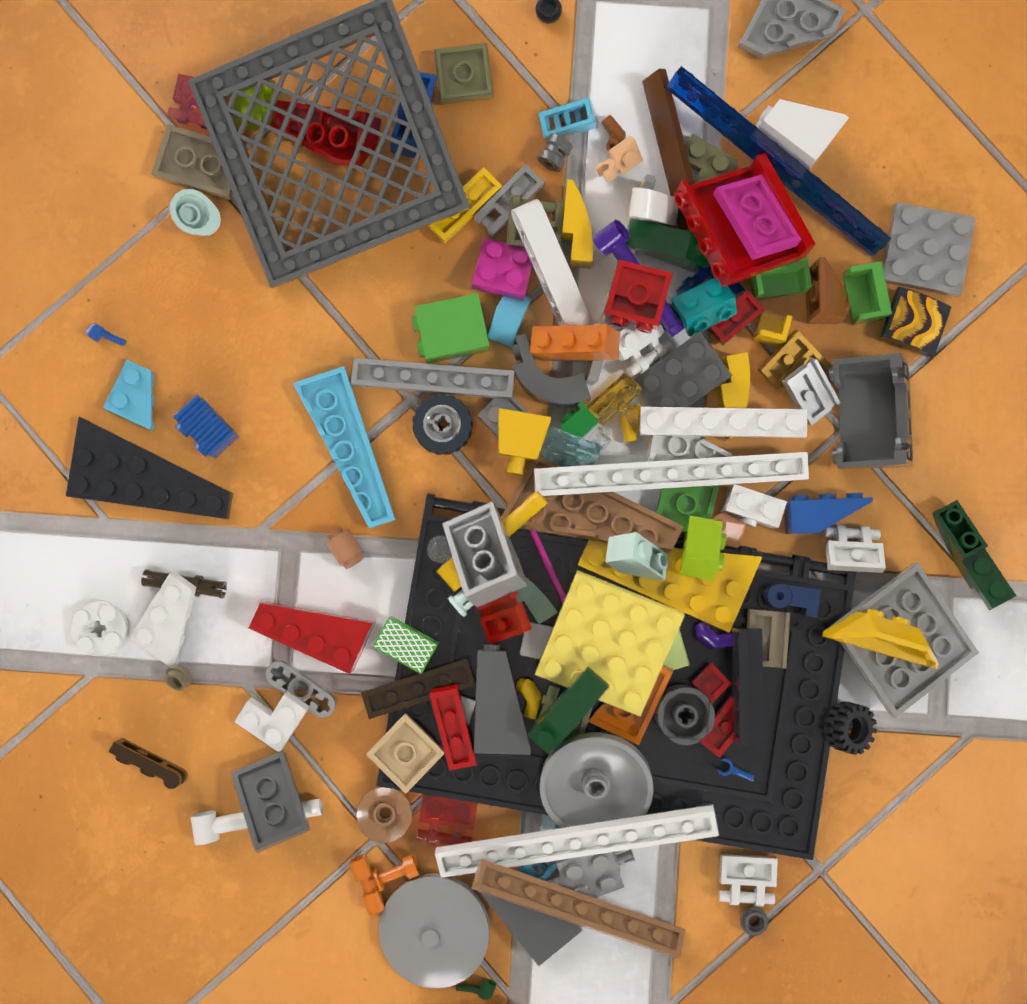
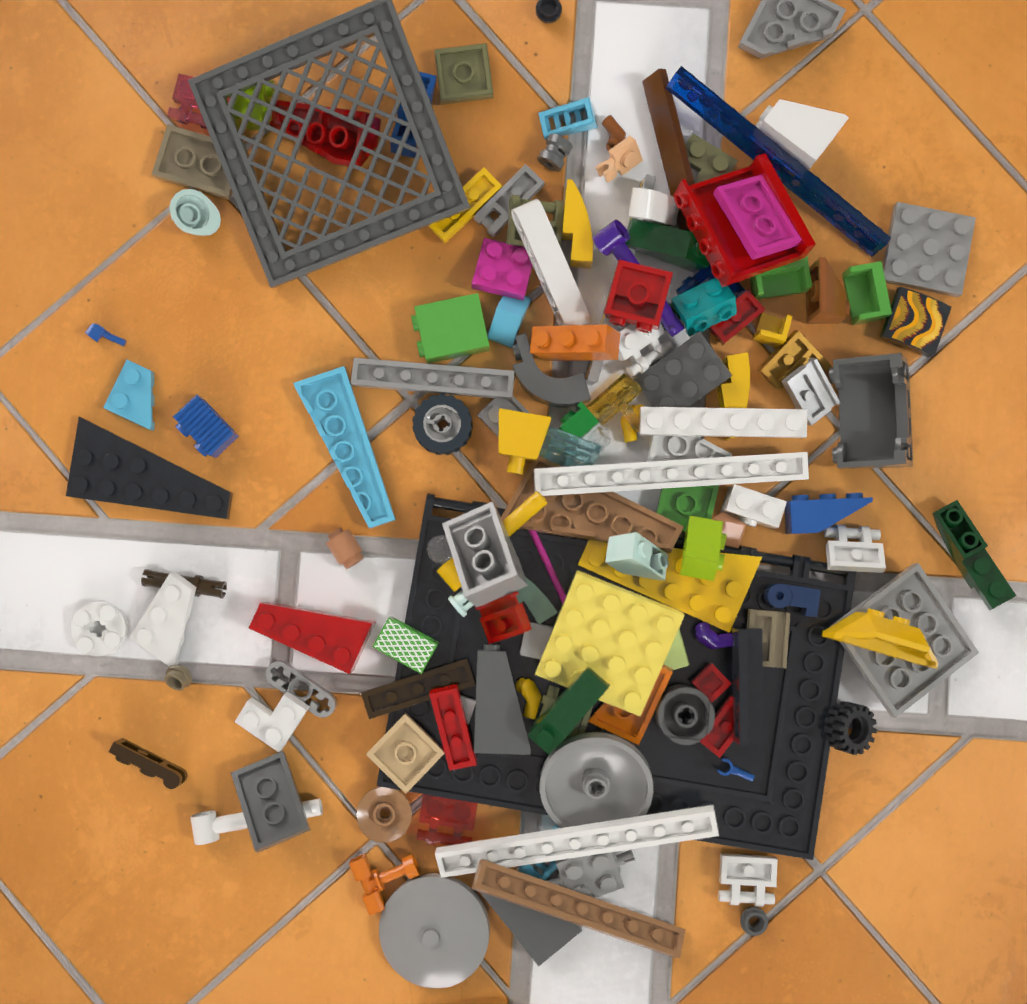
(483, 991): dark green hand -> none

